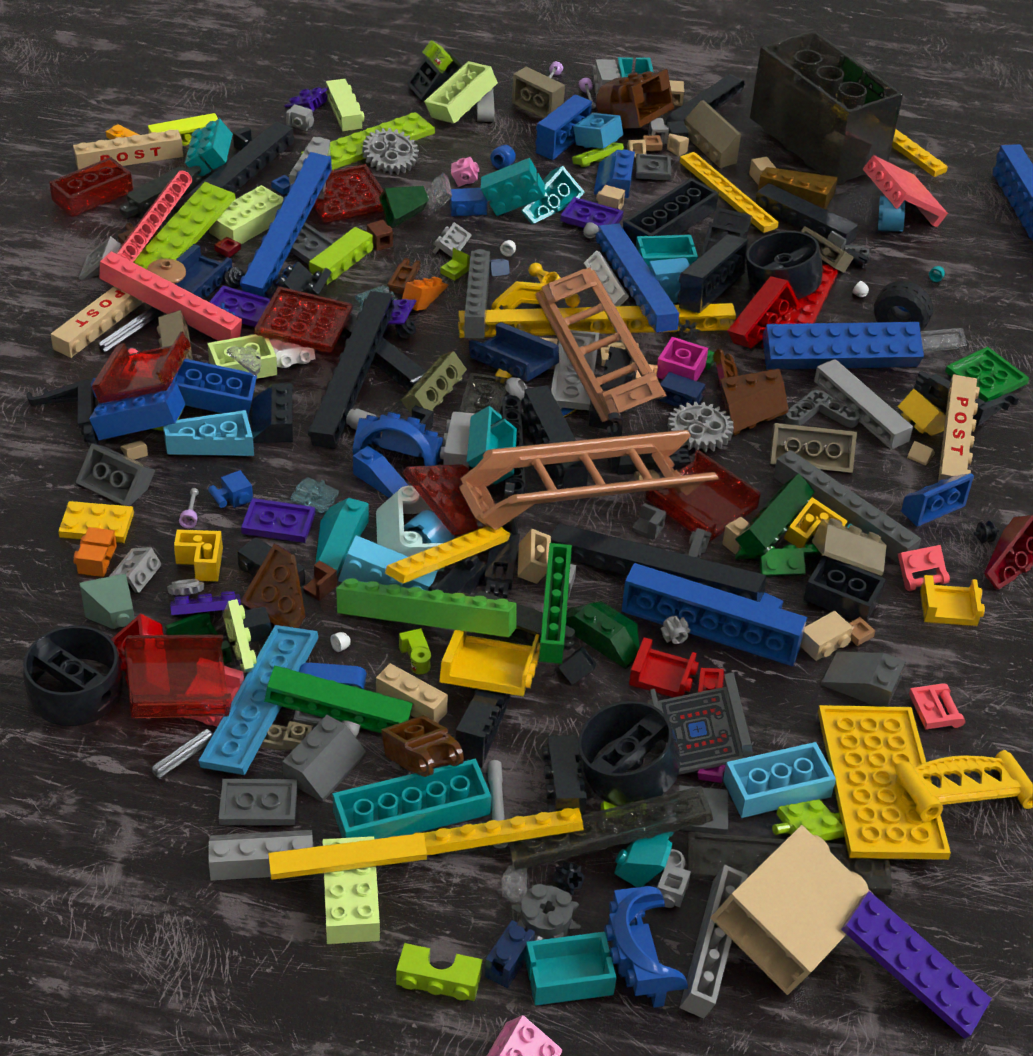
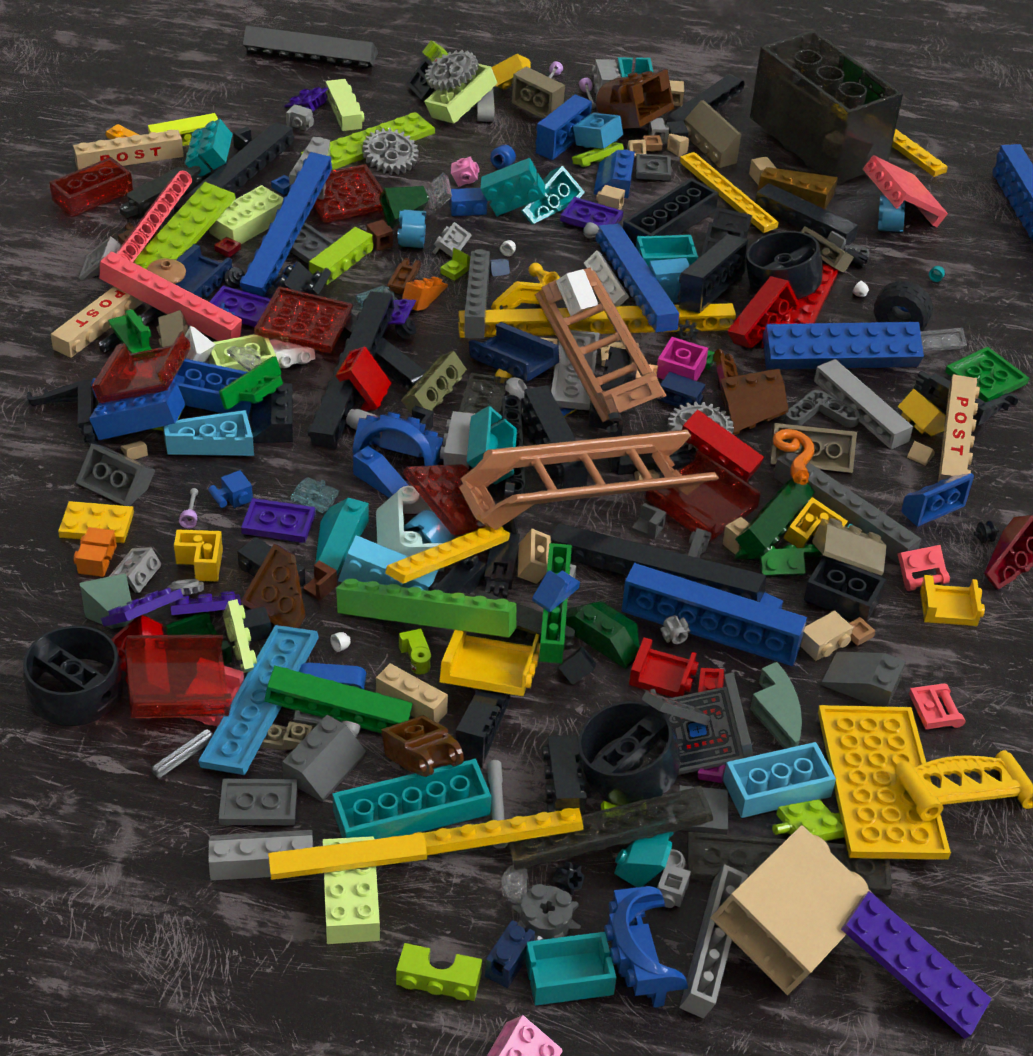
(131, 331): none -> green bracket
(141, 606): none -> dark purple plate
(200, 345): none -> white slope
(253, 384): none -> green bracket
(310, 45): none -> dark grey slope
(365, 376): none -> red panel
(412, 229): none -> dark azure brick
(451, 70): none -> light grey gear
(504, 70): none -> yellow slope
(555, 589): none -> blue slope
(576, 292): none -> white panel
(676, 708): none -> dark grey tile
(722, 446): none -> red brick
(778, 706): none -> sand green slope
(798, 467): none -> orange plant

